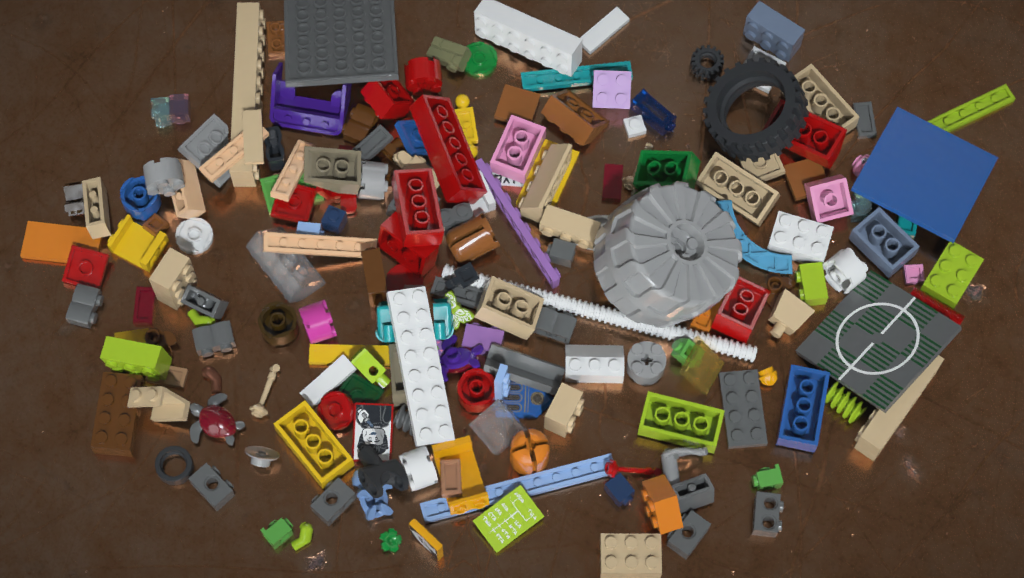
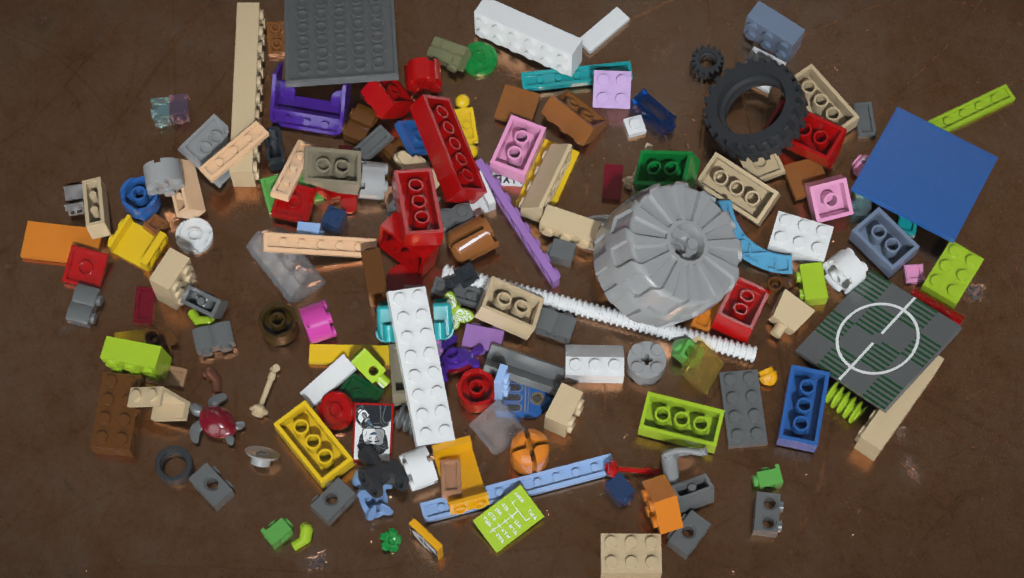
(253, 137): tan tile -> none

